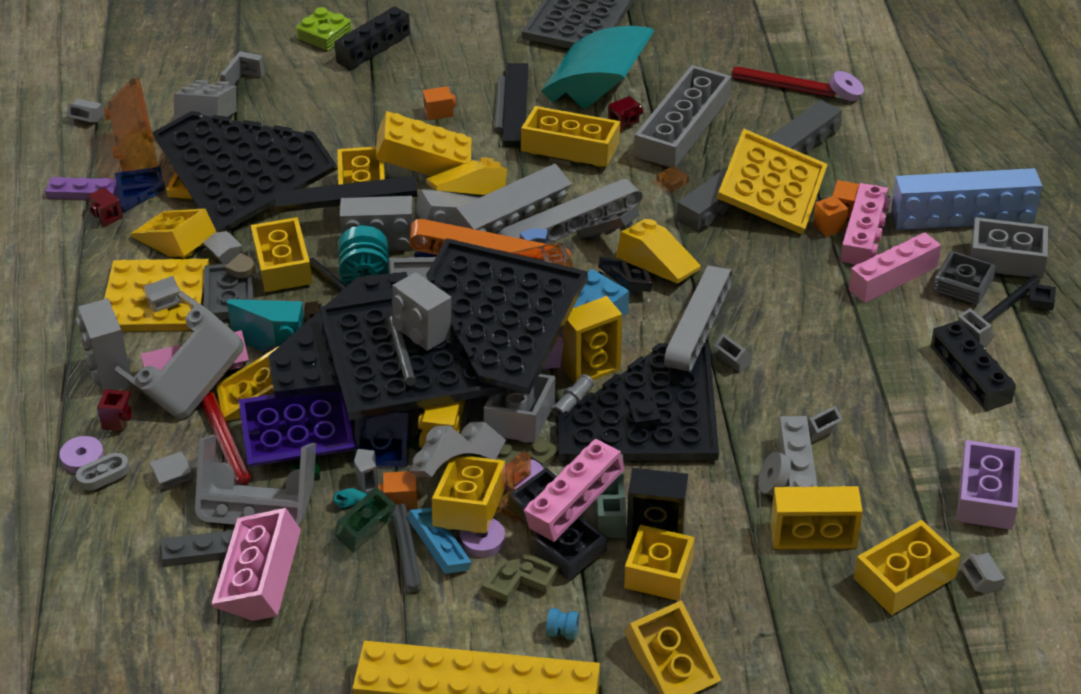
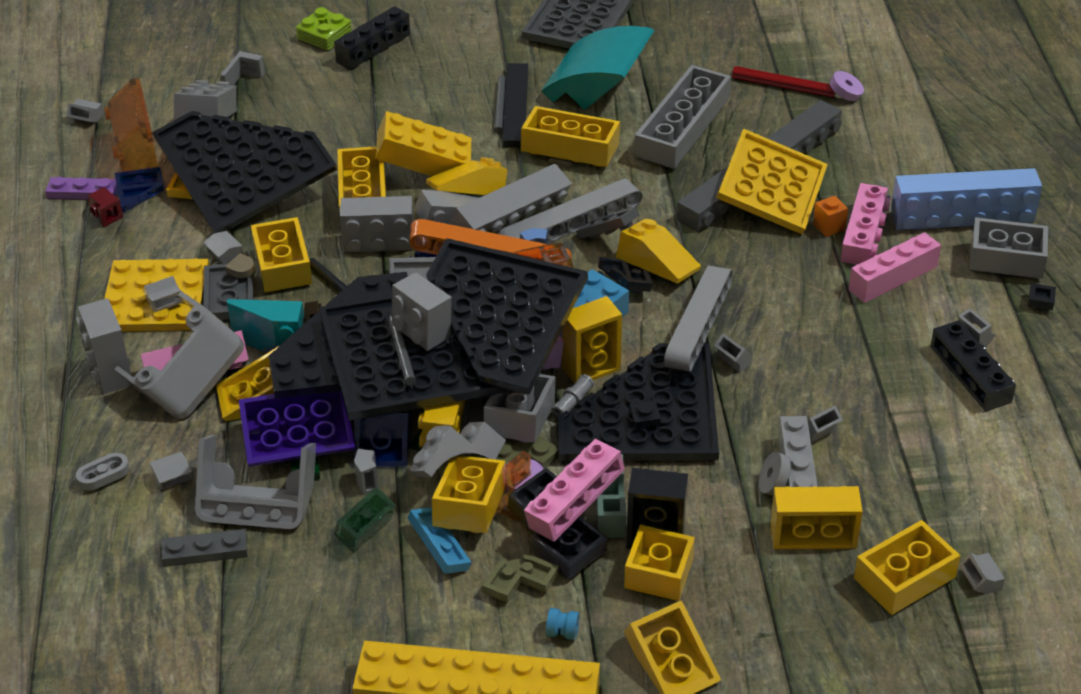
(80, 452): lavender piece -> none
(114, 410): dark red brick -> none
(176, 232): yellow slope -> none
(225, 439): red axle -> none
(257, 565): bright pink slope -> none
(331, 195): black tile -> none
(348, 497): teal arm -> none
(362, 253): teal wheel -> none
(401, 488): orange brick -> none
(406, 549): dark grey axle -> none
(438, 103): orange brick -> none
(487, 546): lavender piece -> none
(625, 111): dark red brick -> none
(672, 178): clear orange tile -> none
(846, 193): orange brick -> none
(964, 278): dark grey brick -> none
(989, 485): lavender brick -> none
(1009, 300): black bar -> none

